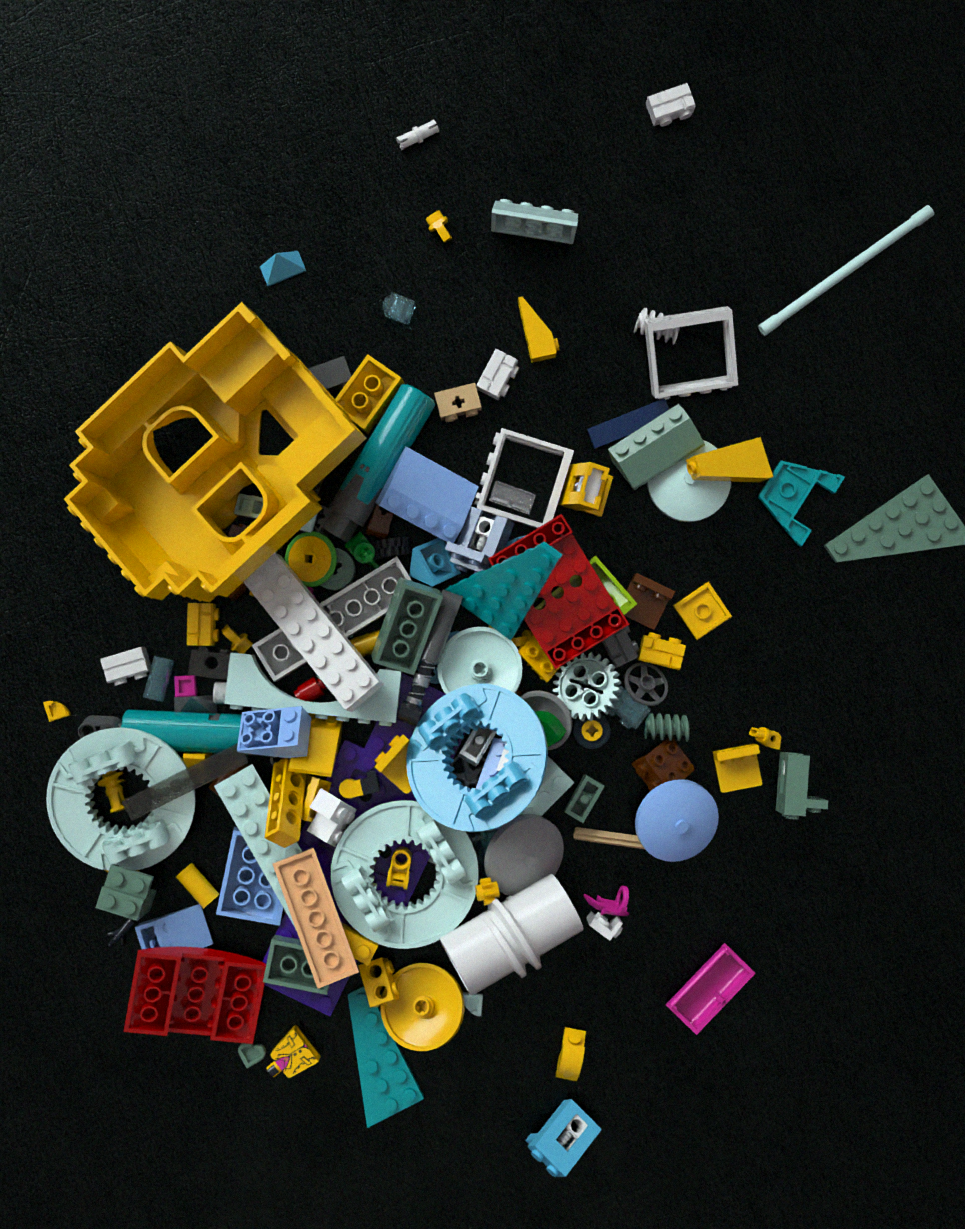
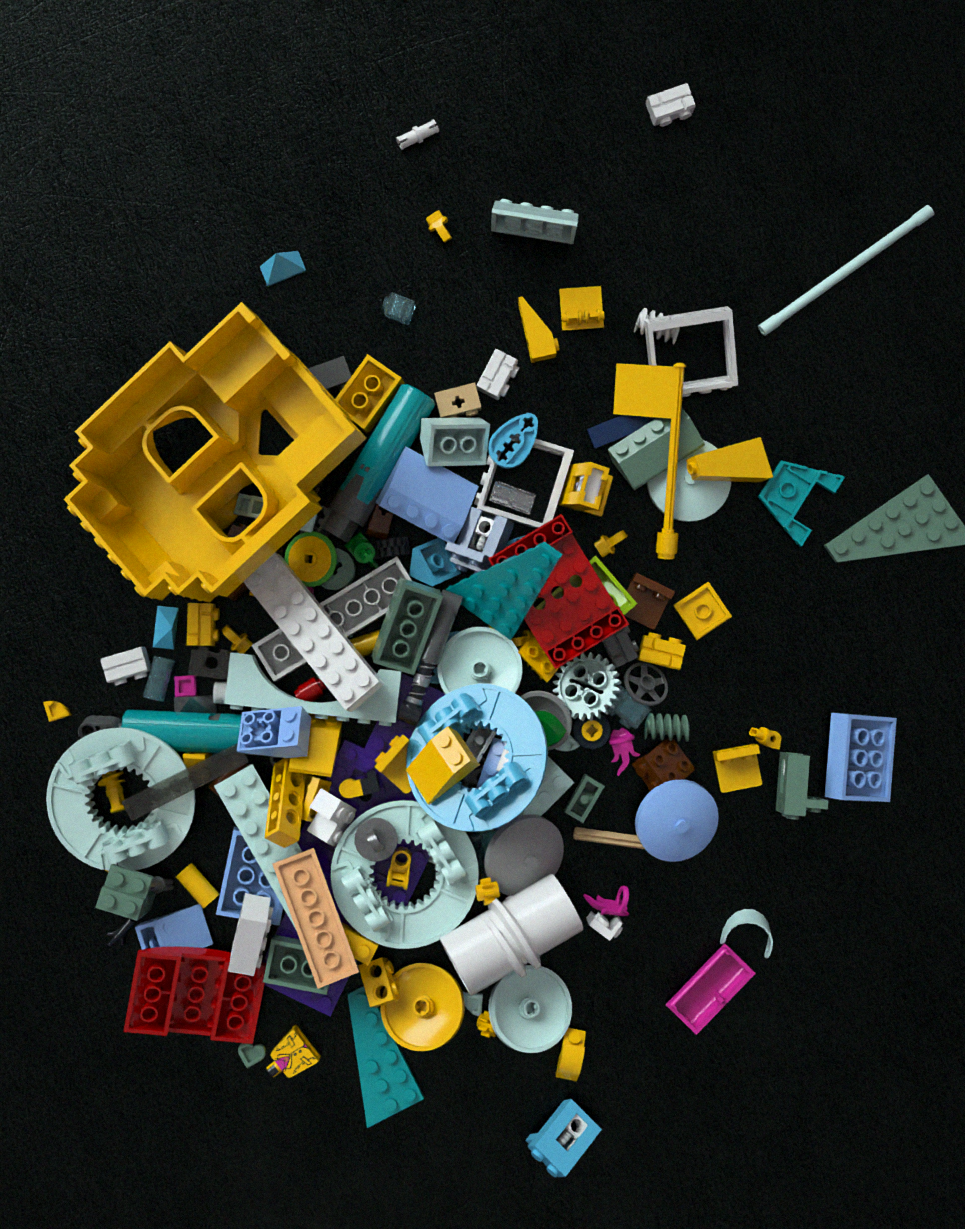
(160, 884): none -> dark grey axle
(165, 627): none -> medium azure slope
(250, 935): none -> white brick
(376, 839): none -> flat silver tile
(441, 764): none -> yellow slope
(454, 441): none -> light aqua slope
(484, 1025): none -> yellow gear
(521, 450): none -> medium azure piece
(530, 1010): none -> light aqua dish
(569, 744): none -> light aqua tile
(581, 308): none -> yellow hinge
(606, 545): none -> yellow piece
(622, 744): none -> dark pink piece
(655, 393): none -> yellow flag
(752, 917): none -> light aqua piece
(860, 757): none -> light blue slope

